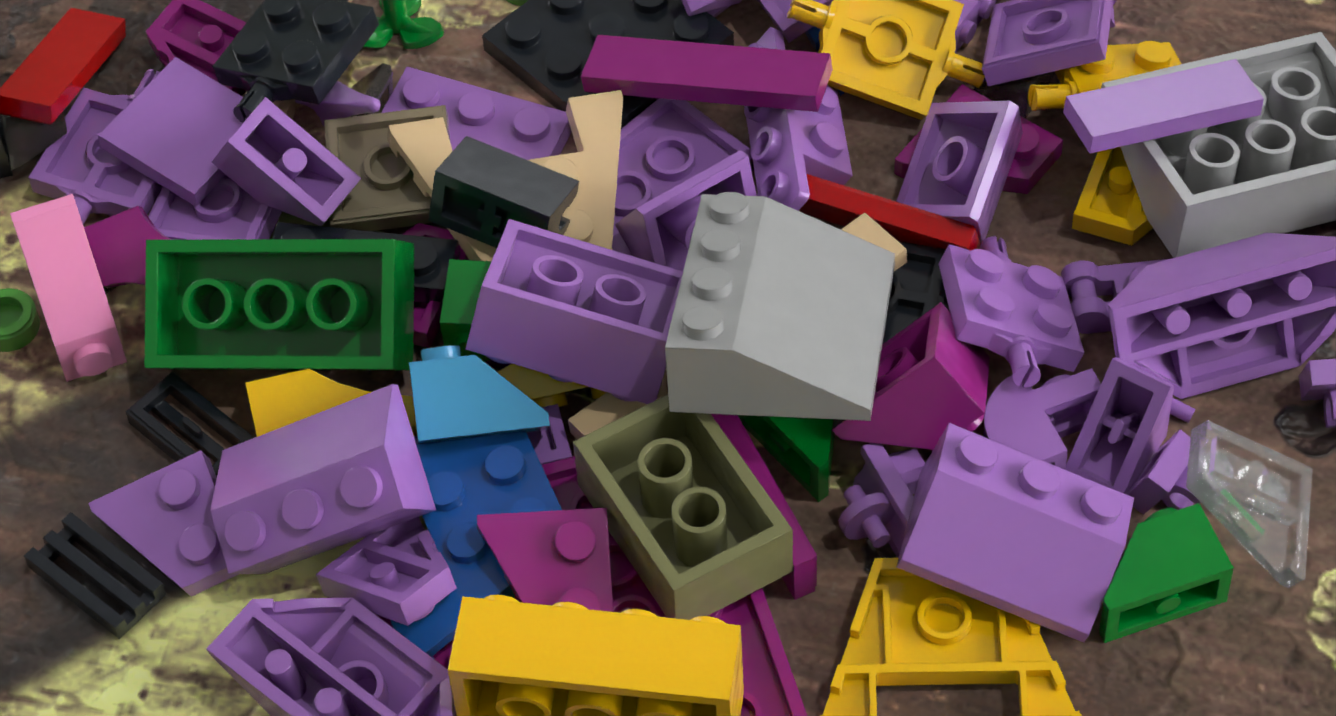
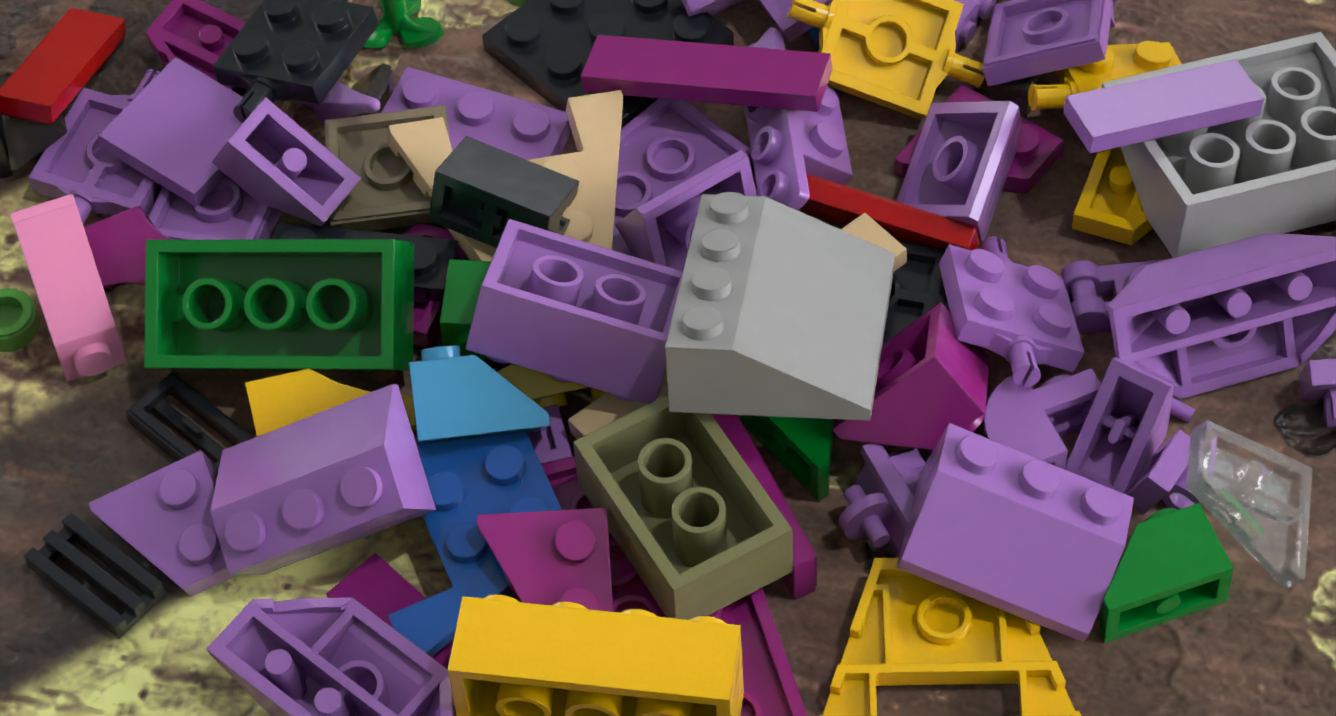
(391, 573): medium lavender wing -> none

